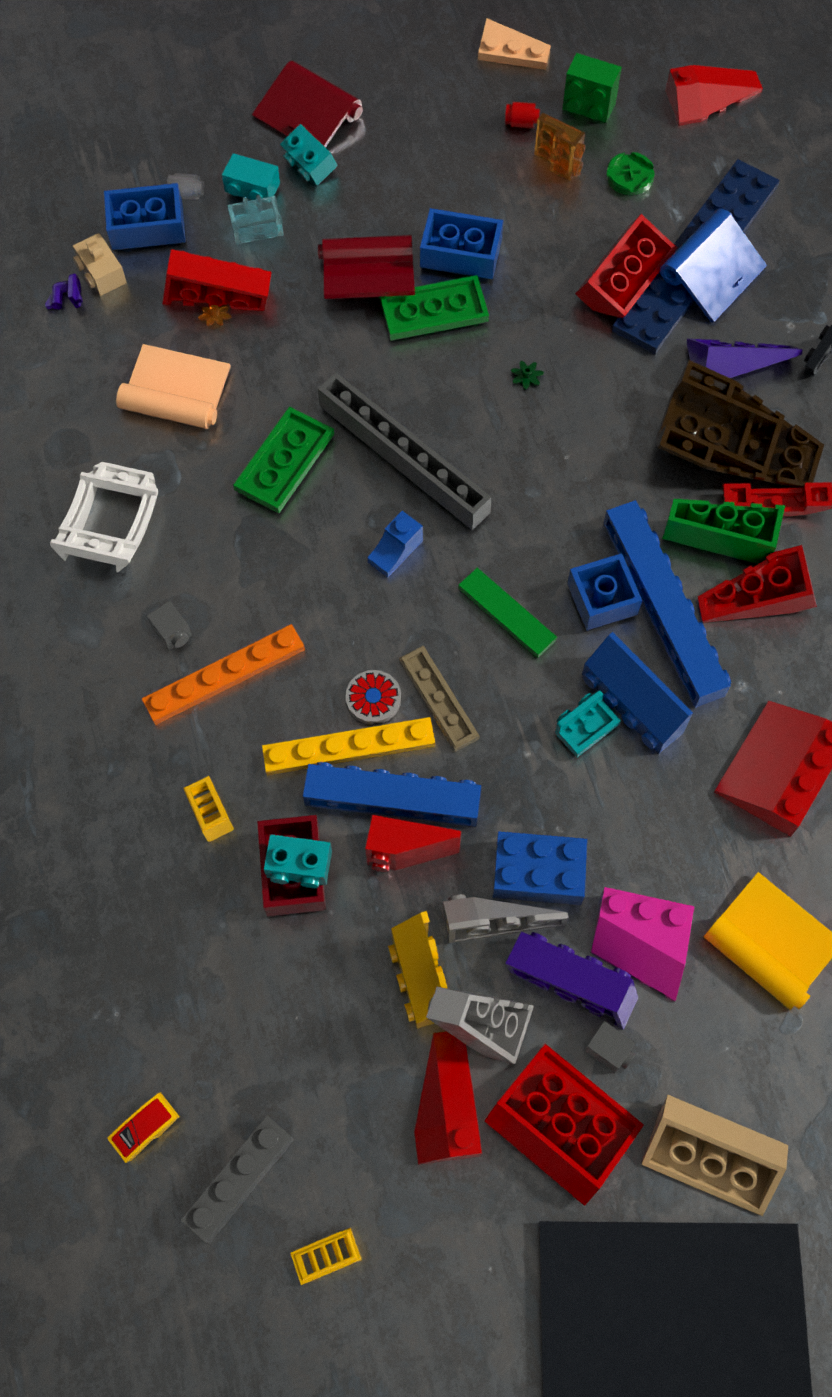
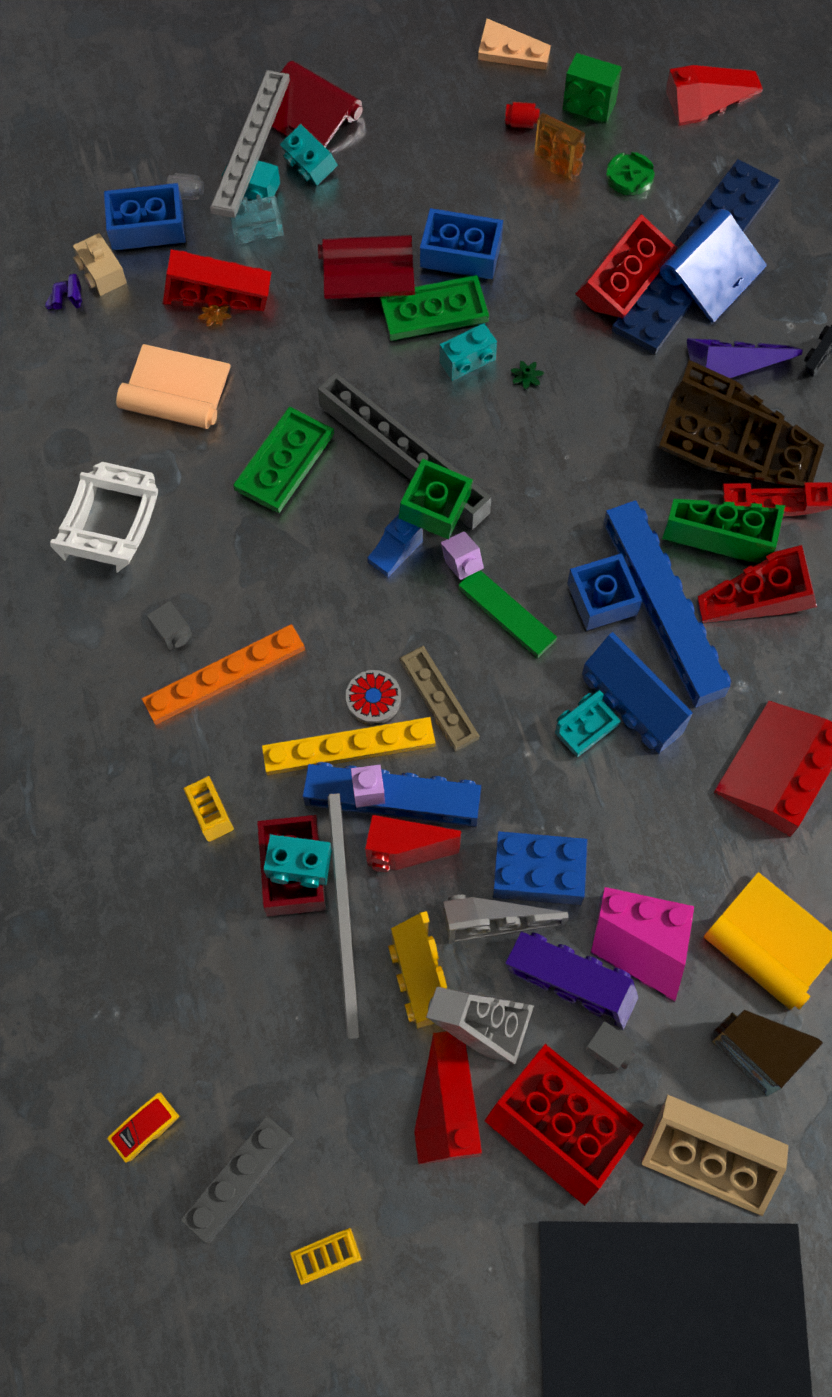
(250, 144): none -> light grey tile
(343, 917): none -> light grey tile
(368, 785): none -> lavender brick
(435, 498): none -> green brick
(462, 555): none -> lavender brick
(467, 351): none -> teal brick
(764, 1049): none -> dark brown slope

